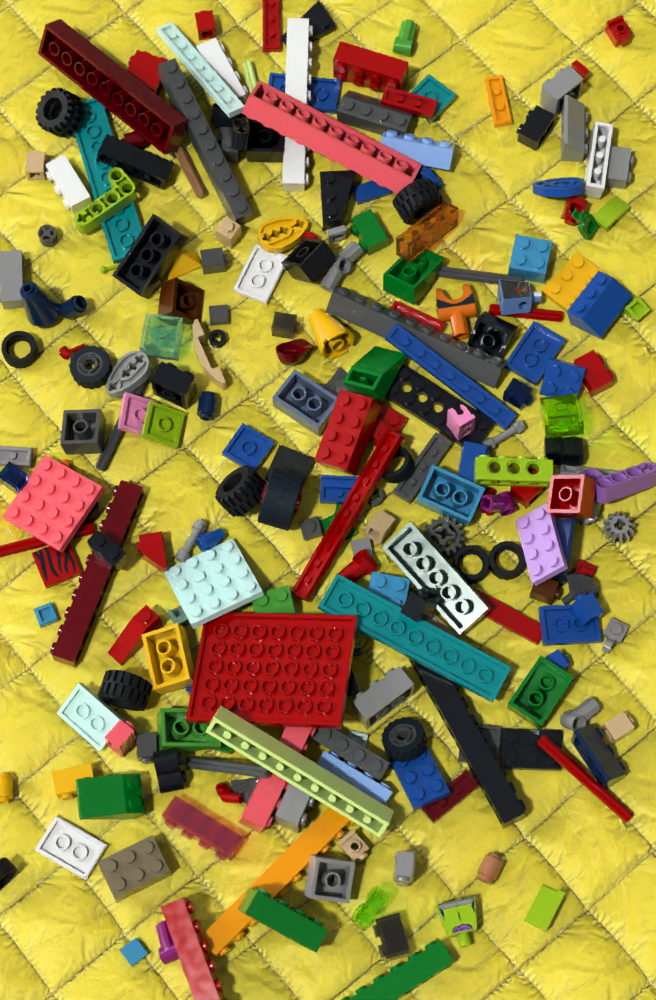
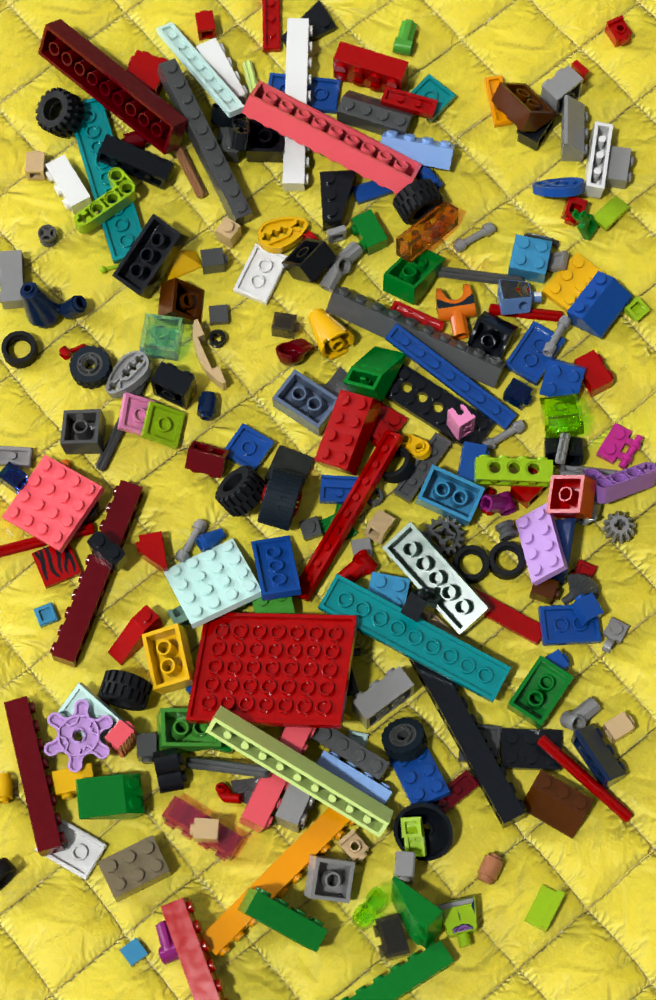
(34, 776): none -> dark red brick
(66, 729): none -> lavender plate
(205, 830): none -> tan brick
(207, 459): none -> dark red brick
(276, 568): none -> blue plate
(413, 443): none -> yellow plate
(413, 835): none -> lime slope
(417, 913): none -> green slope
(439, 835): none -> black dish
(487, 229): none -> light grey bar
(506, 530): none -> dark grey wheel
(522, 106): none -> reddish brown slope
(550, 347): none -> light grey bar
(555, 243): none -> dark grey hand
(557, 804): none -> reddish brown slope
(558, 261): none -> light grey tile
(562, 448): none -> light grey axle
(614, 443): none -> dark pink plate

